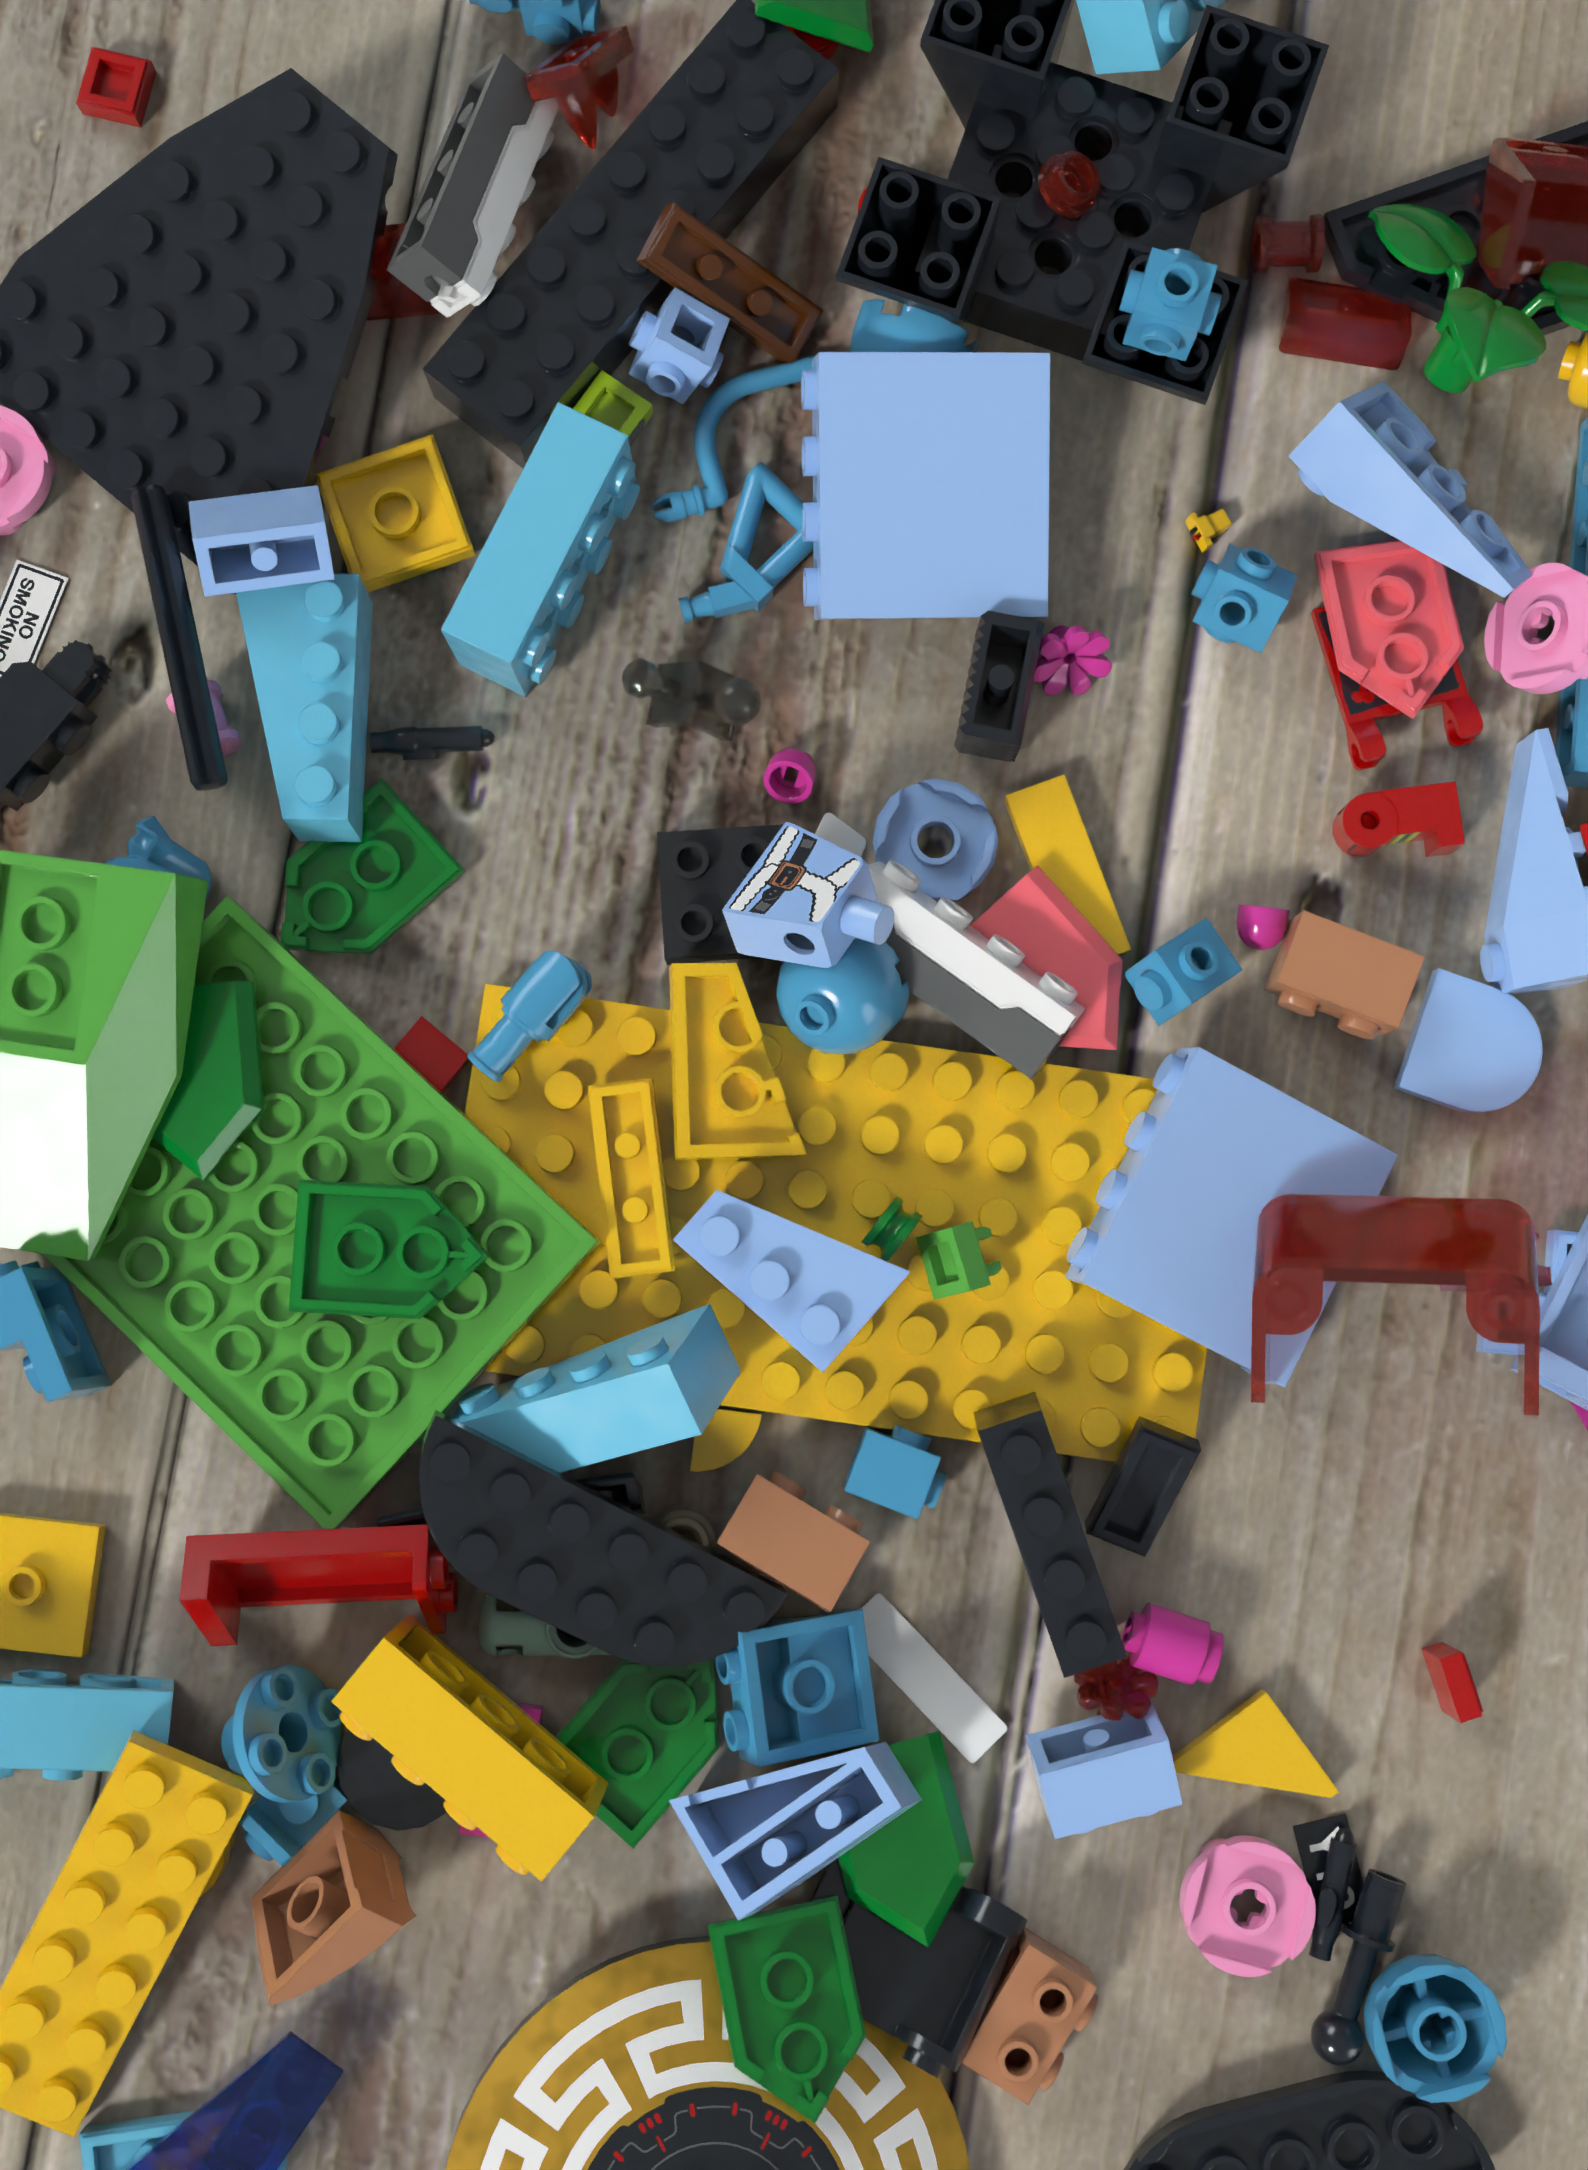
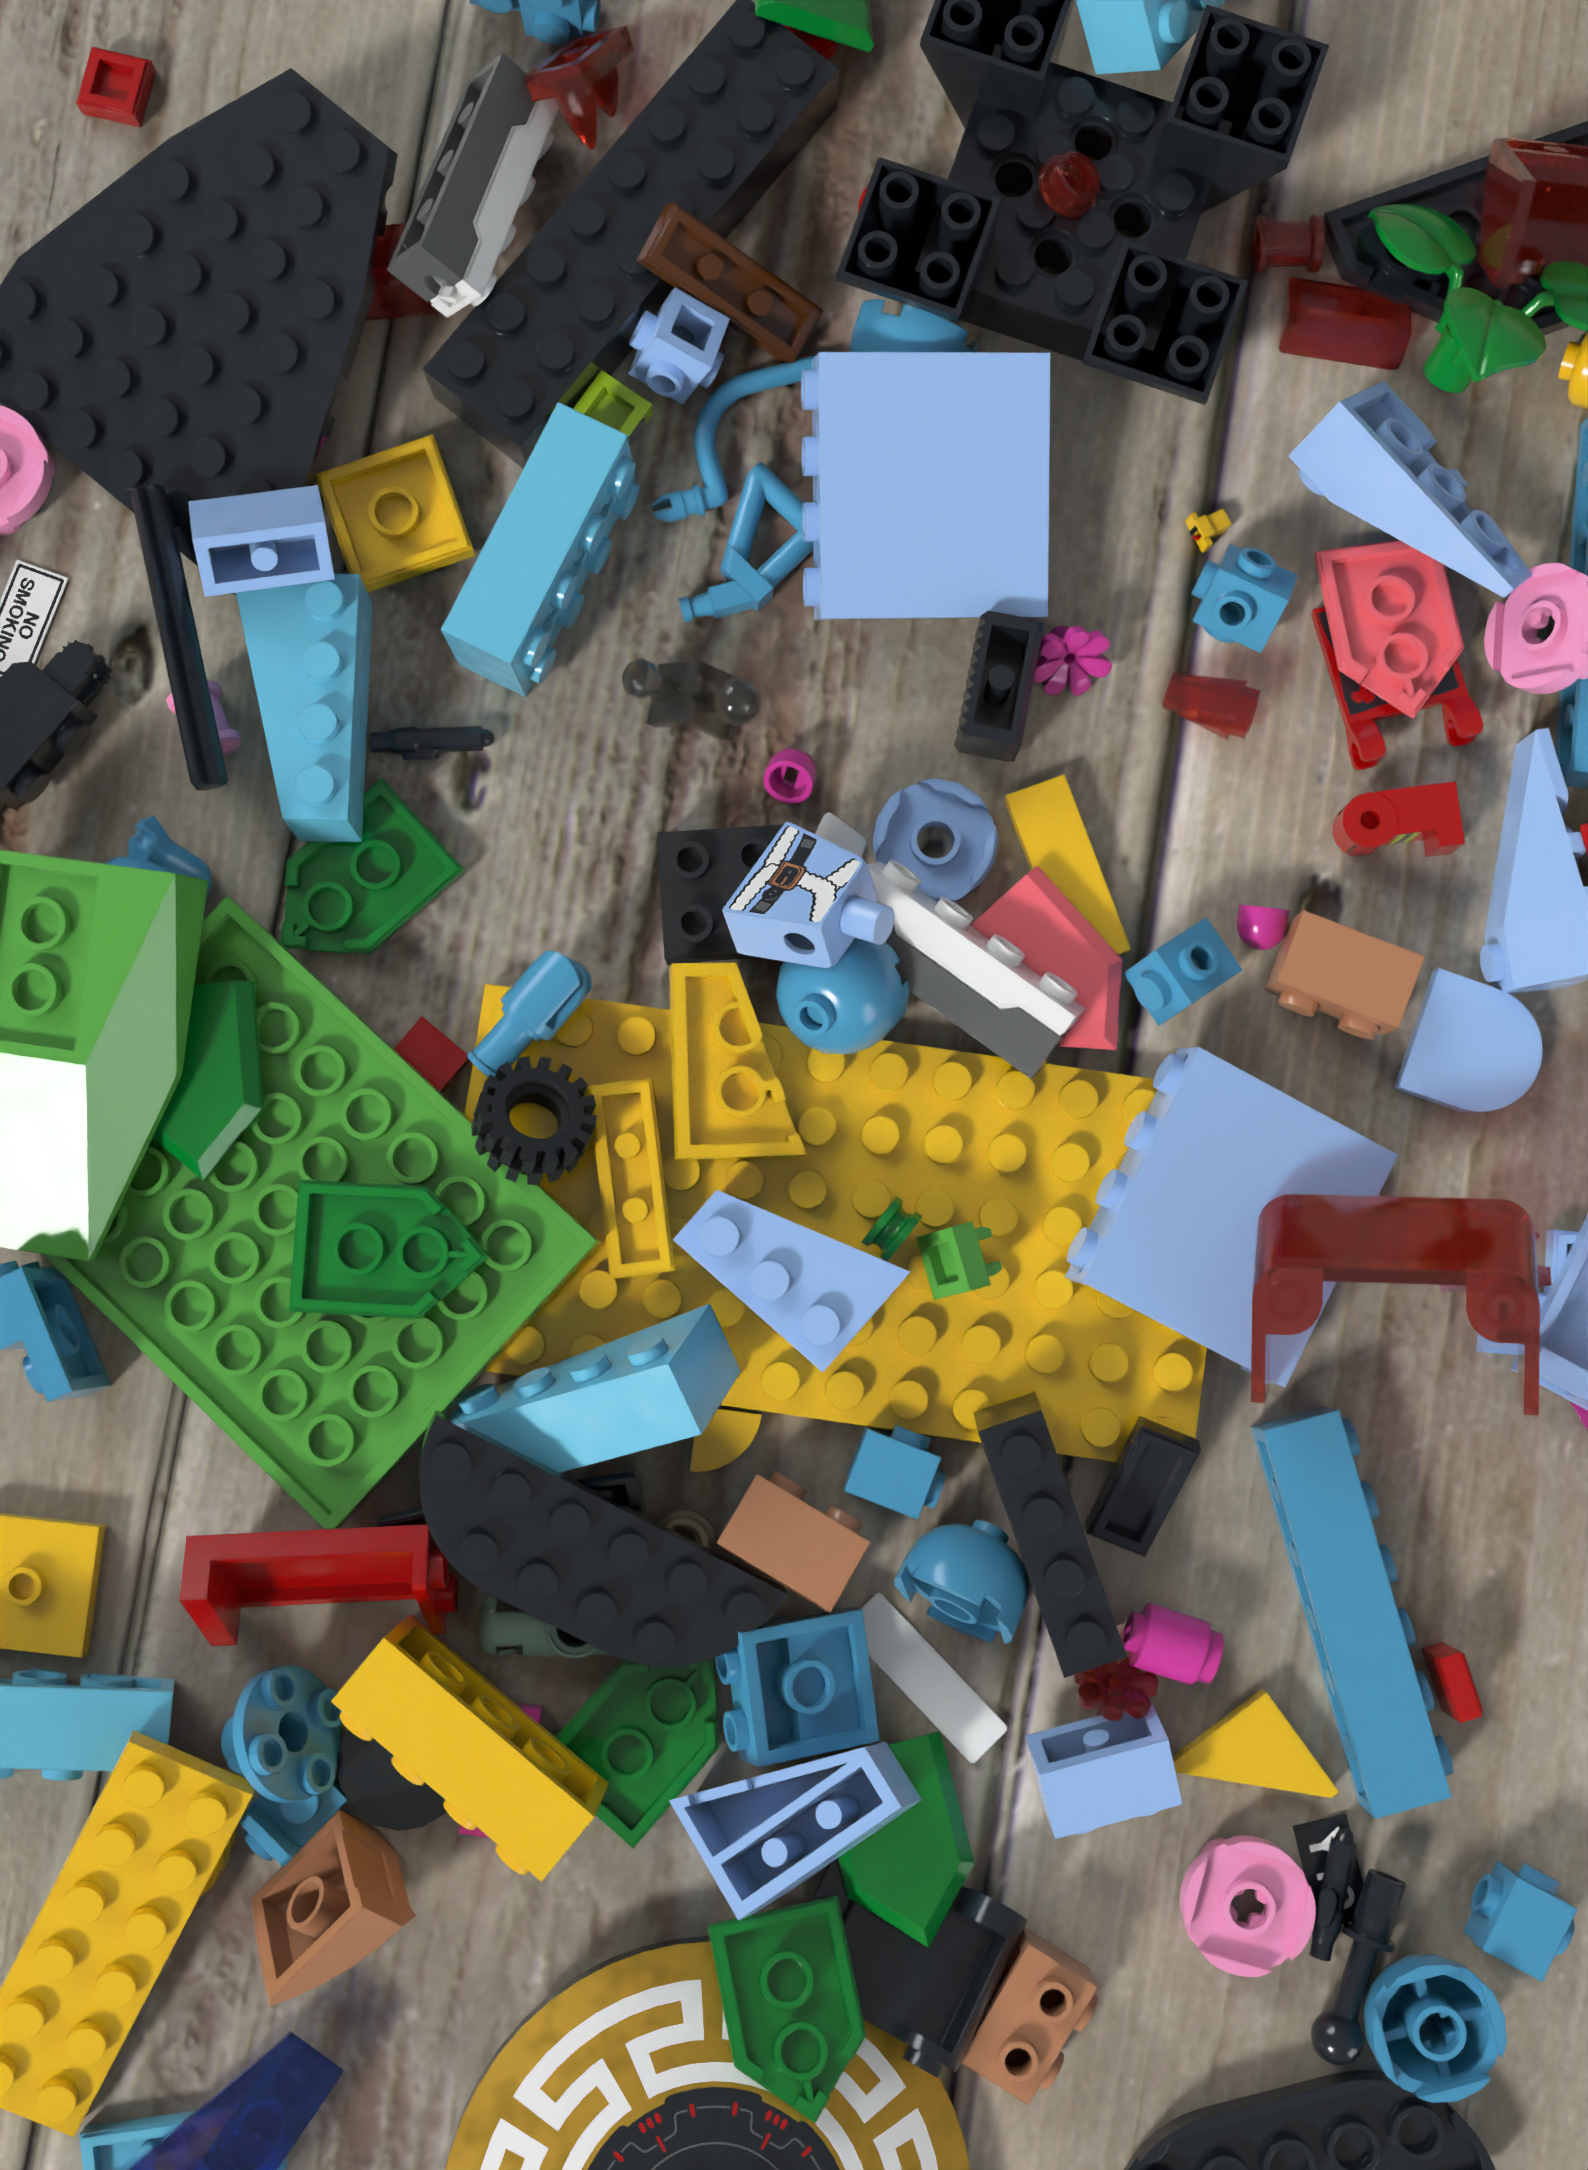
(543, 1088): none -> black tyre
(968, 1578): none -> dark azure cylinder
(1170, 303): dark azure brick -> none
(1213, 703): none -> clear red cone
(1352, 1611): none -> dark azure brick
(1521, 1918): none -> dark azure brick

